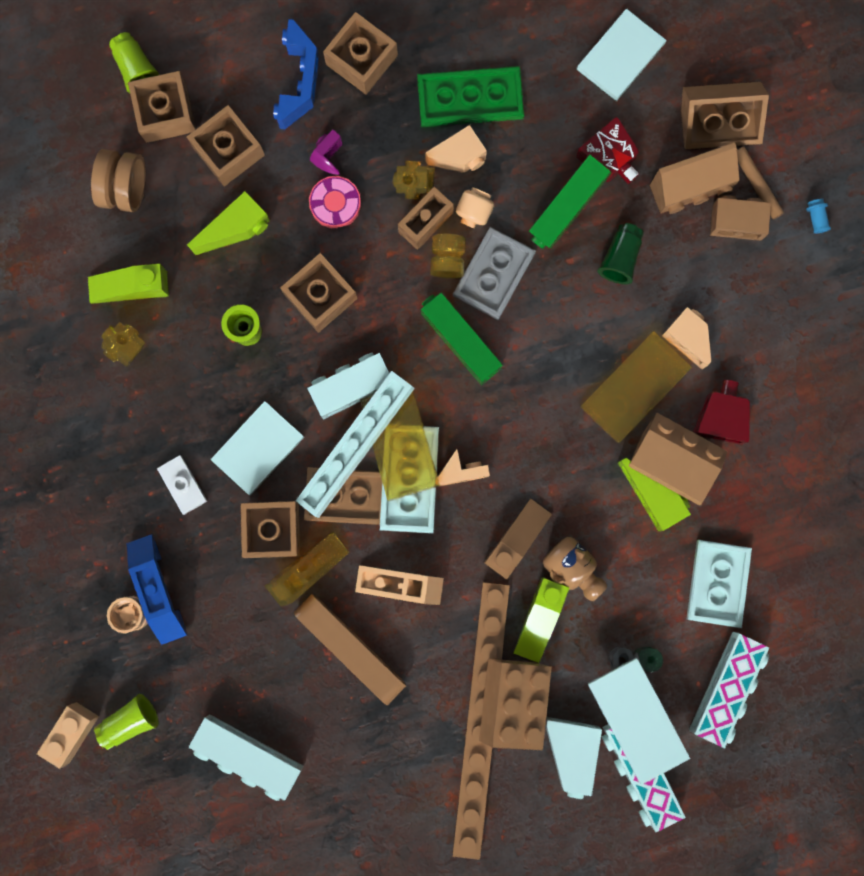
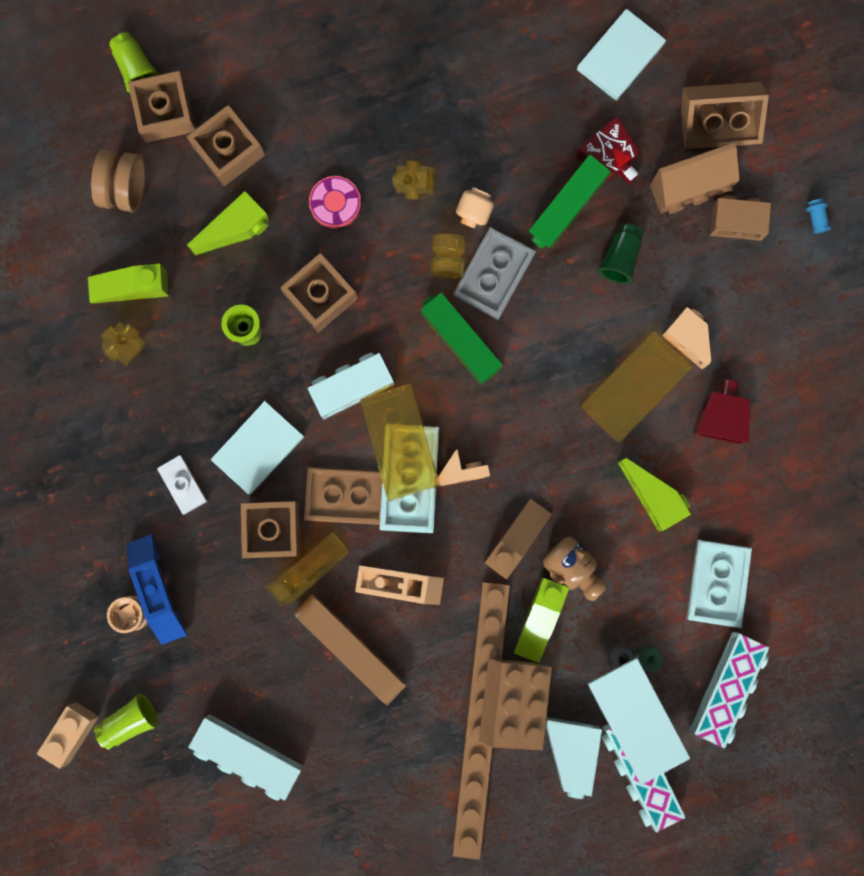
(293, 107): blue slope -> none
(325, 149): magenta plate -> none
(355, 444): light aqua plate -> none
(360, 53): medium nougat brick -> none
(425, 218): medium nougat brick -> none
(458, 152): light nougat slope -> none
(470, 96): green tile -> none
(678, 459): medium nougat slope -> none
(758, 182): medium nougat piece -> none

